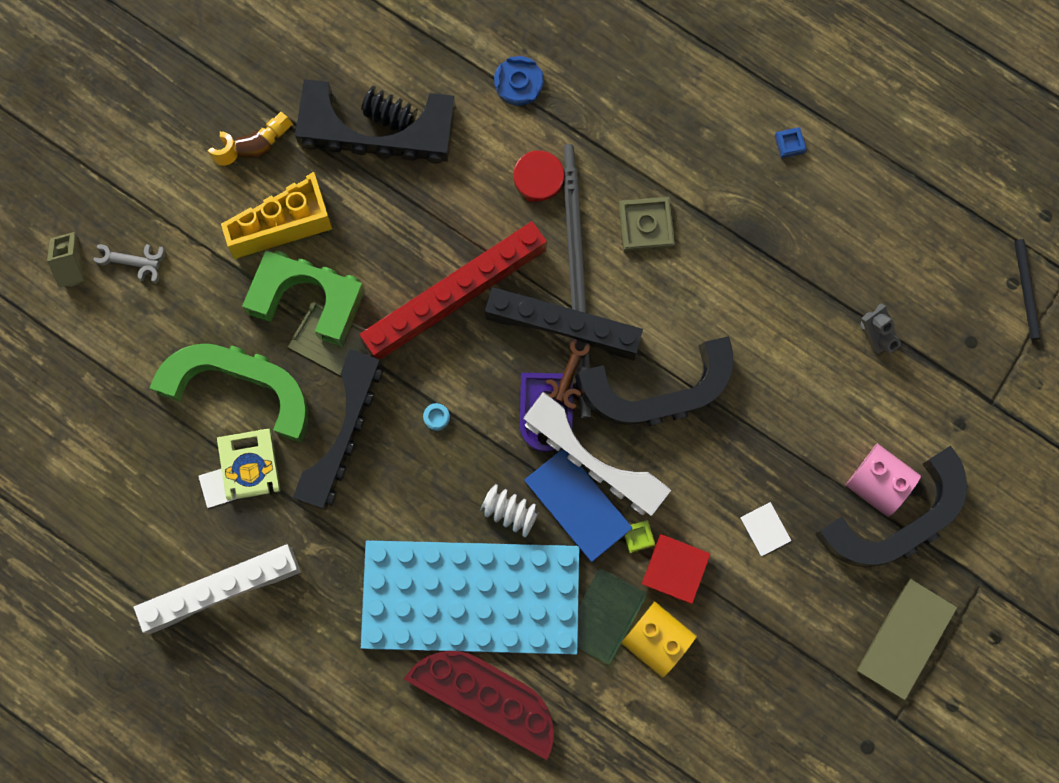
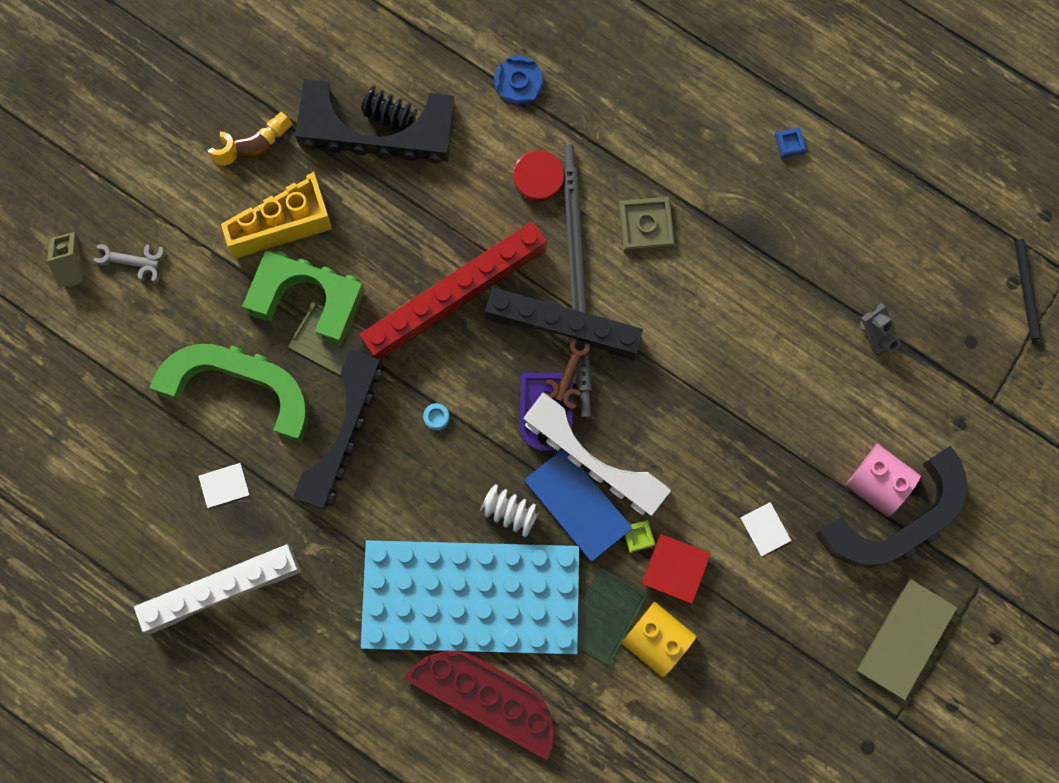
(248, 468): yellowish green container -> none
(717, 370): black arch -> none

